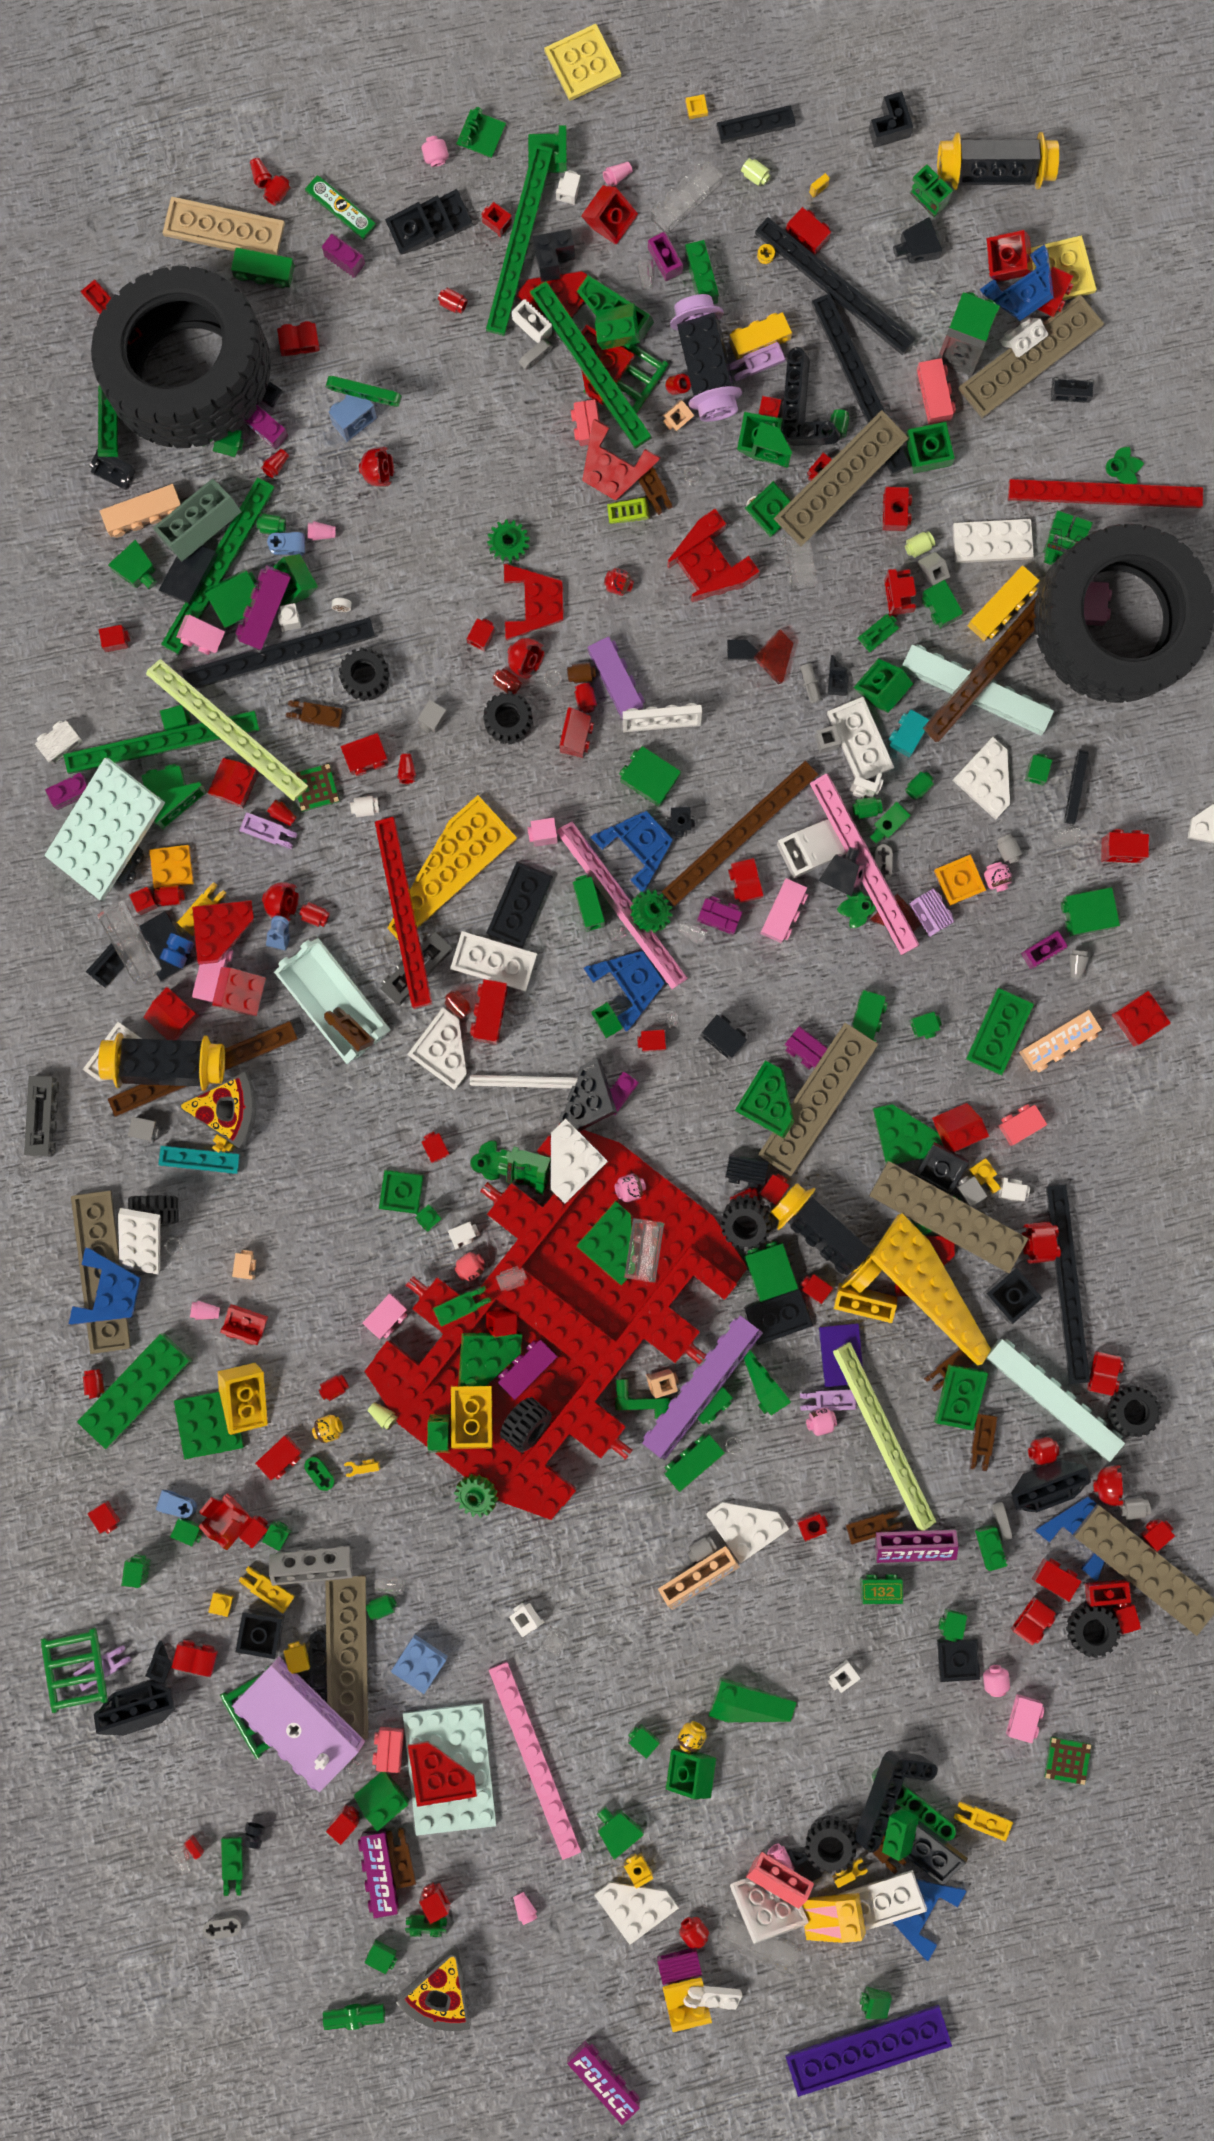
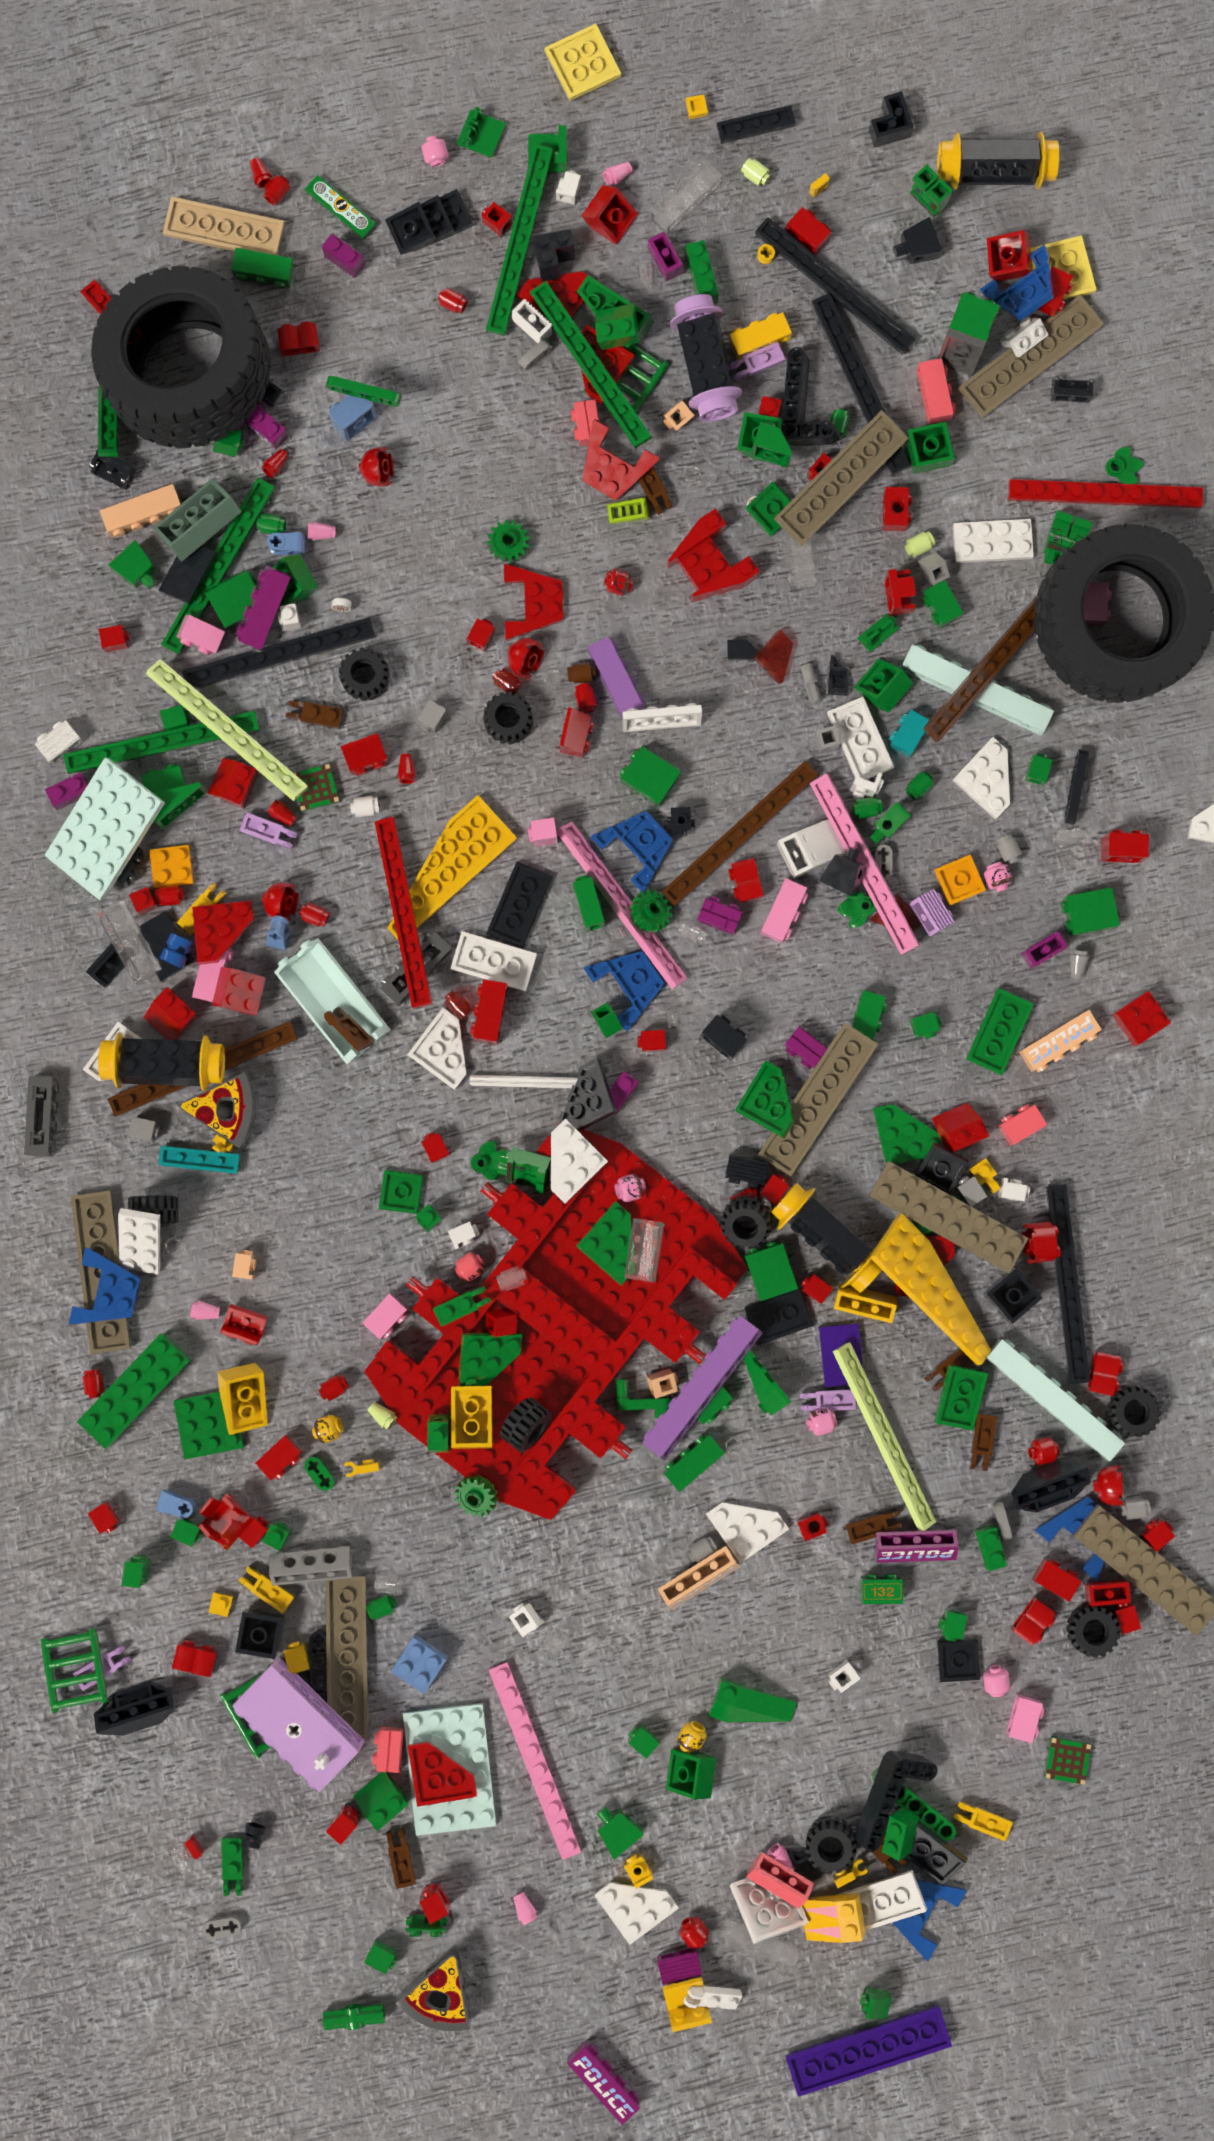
(159, 1665): black slope -> none
(379, 1873): magenta brick -> none
(527, 1368): magenta brick -> none
(678, 384): red brick -> none
(1003, 603): yellow brick -> none

